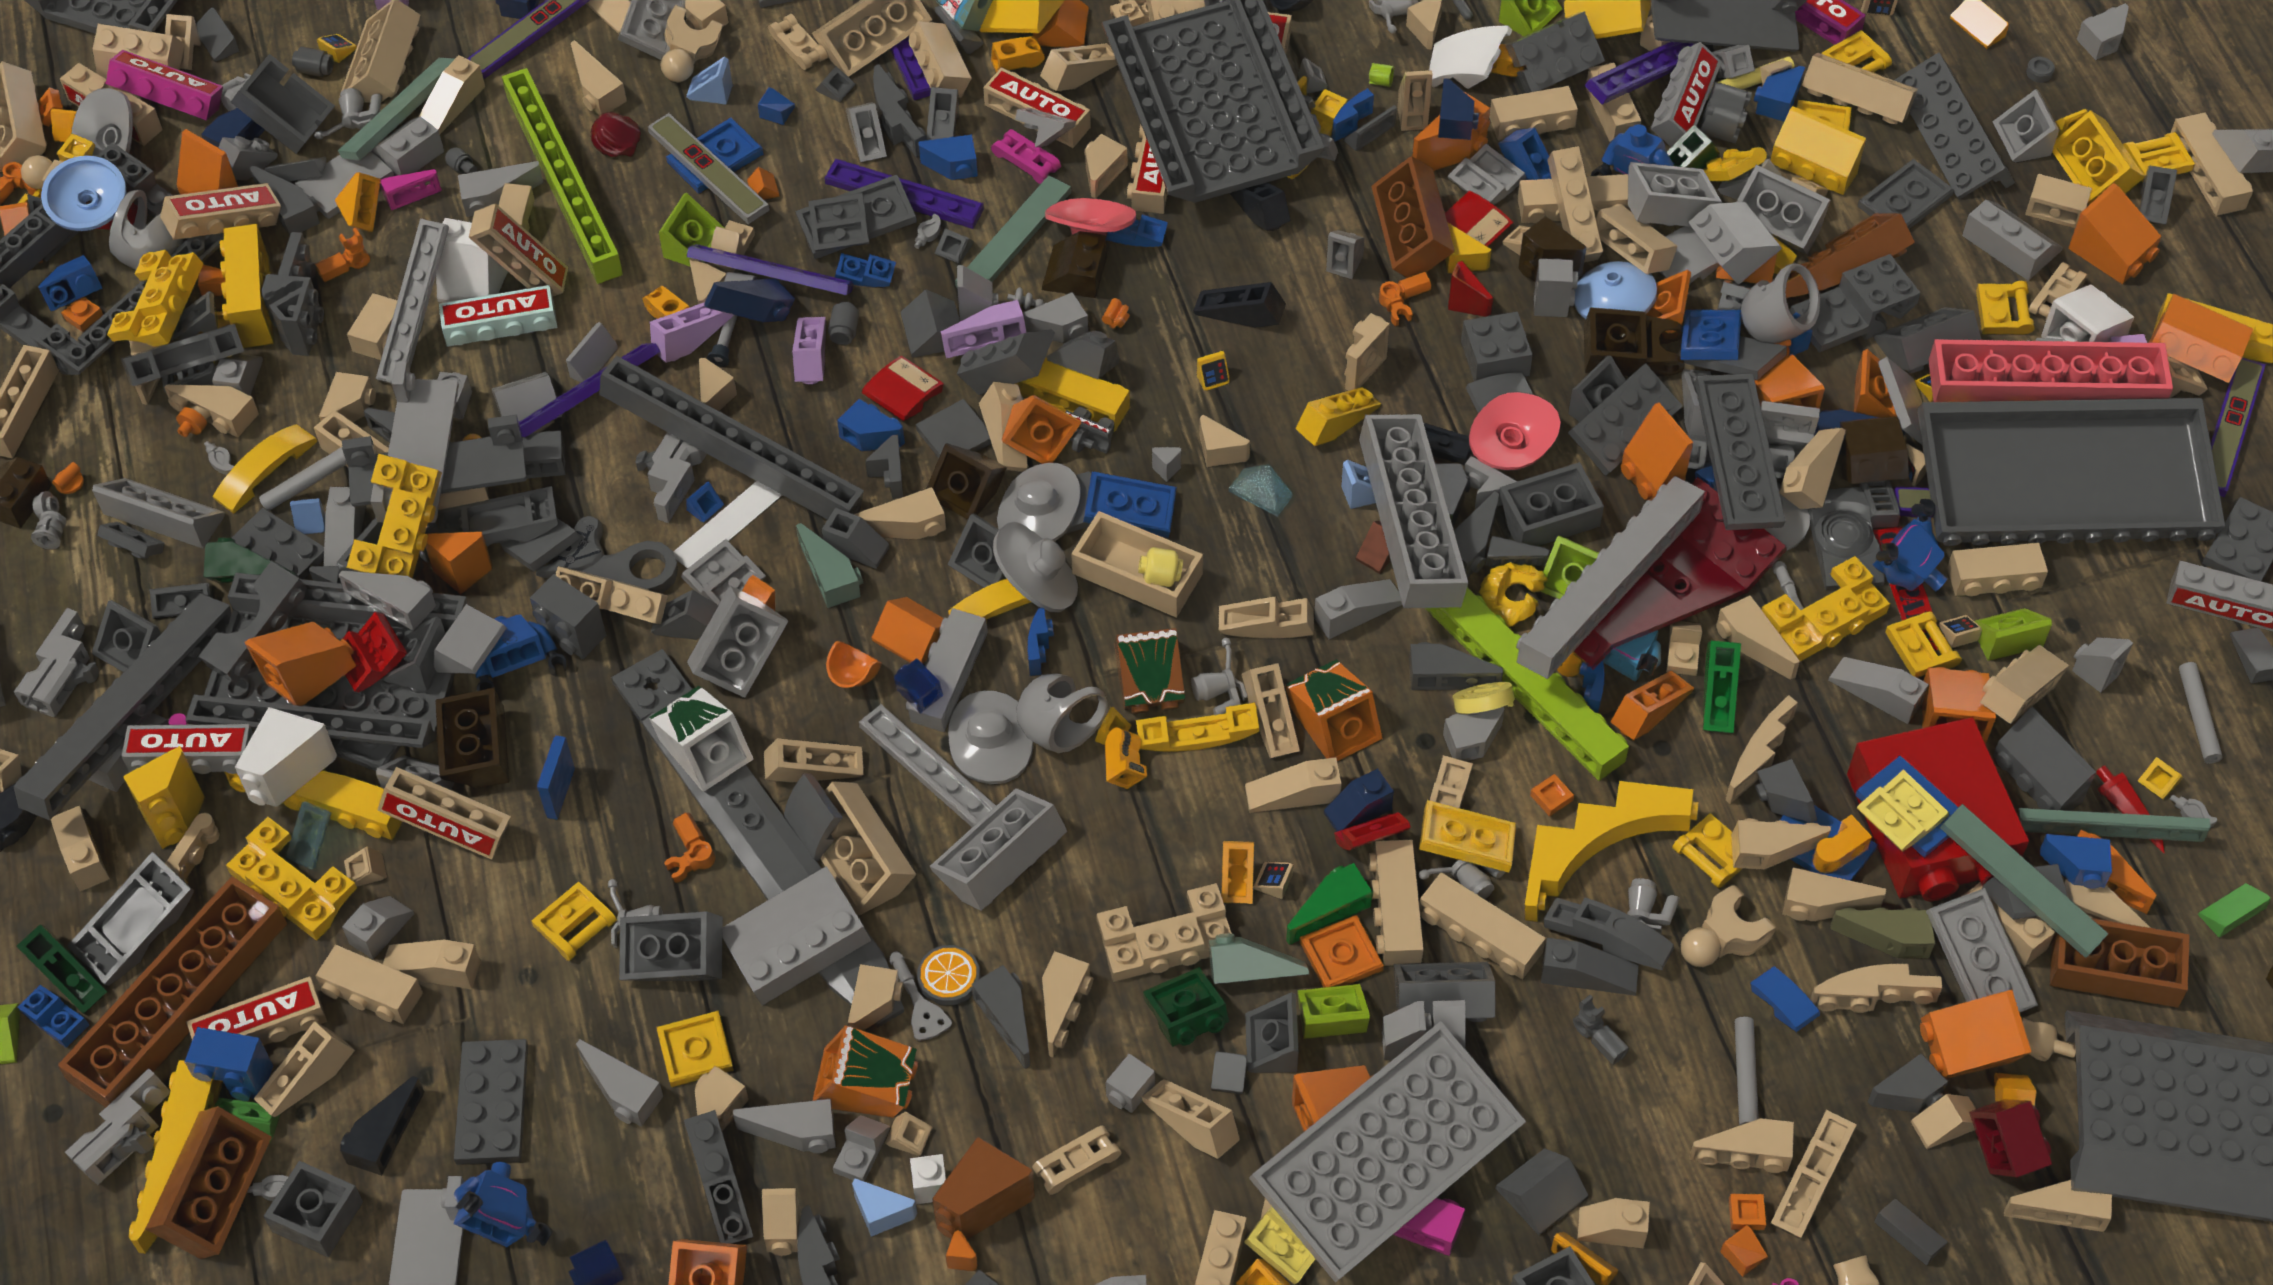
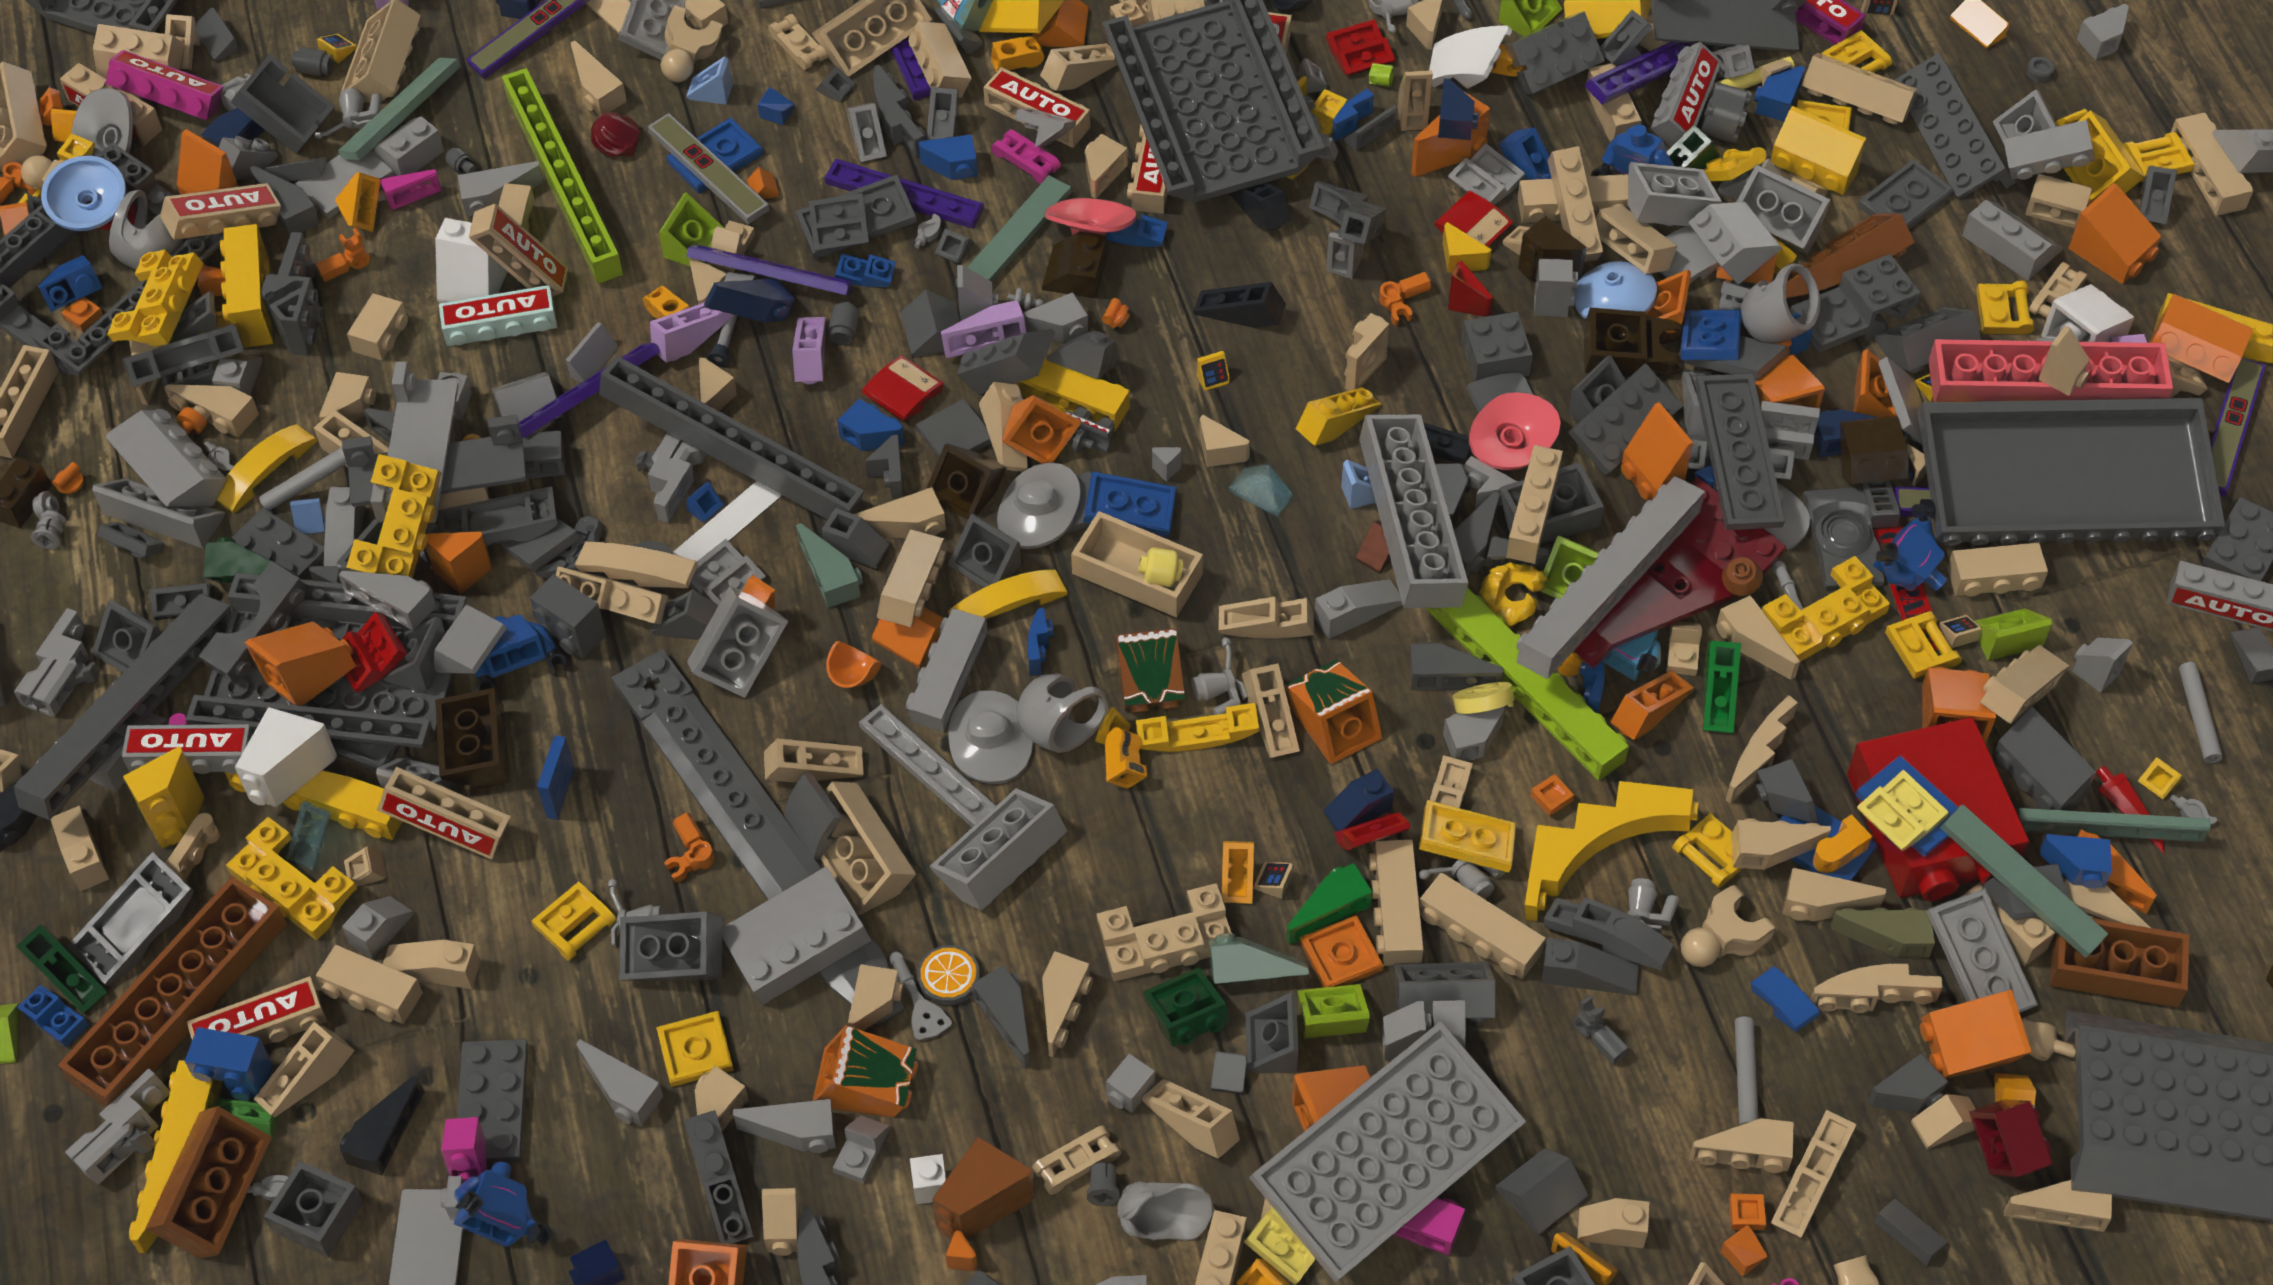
(167, 459): none -> light grey slope
(413, 297): light grey tile -> none
(453, 92): tan slope -> none
(464, 1147): none -> dark pink slope
(636, 563): none -> tan slope
(702, 737): white slope -> none
(881, 1207): light blue slope -> none
(908, 1134): tan slope -> none
(911, 578): none -> tan brick
(918, 685): clear blue brick -> none
(1035, 567): light grey hat -> none
(1103, 1185): none -> dark grey bush
(1164, 1210): none -> light grey hair
(1297, 786): tan slope -> none
(1357, 217): none -> dark grey arch
(1359, 47): none -> red slope
(1412, 218): dark orange brick -> none
(1534, 504): none -> tan brick
(1542, 110): tan brick -> none
(1622, 42): none -> dark grey slope
(1742, 576): none -> dark orange cone
(1811, 471): tan slope -> none
(1881, 686): light grey slope -> none
(2049, 150): none -> light grey slope
(2065, 363): none -> tan slope
(2234, 909): bright green slope -> none

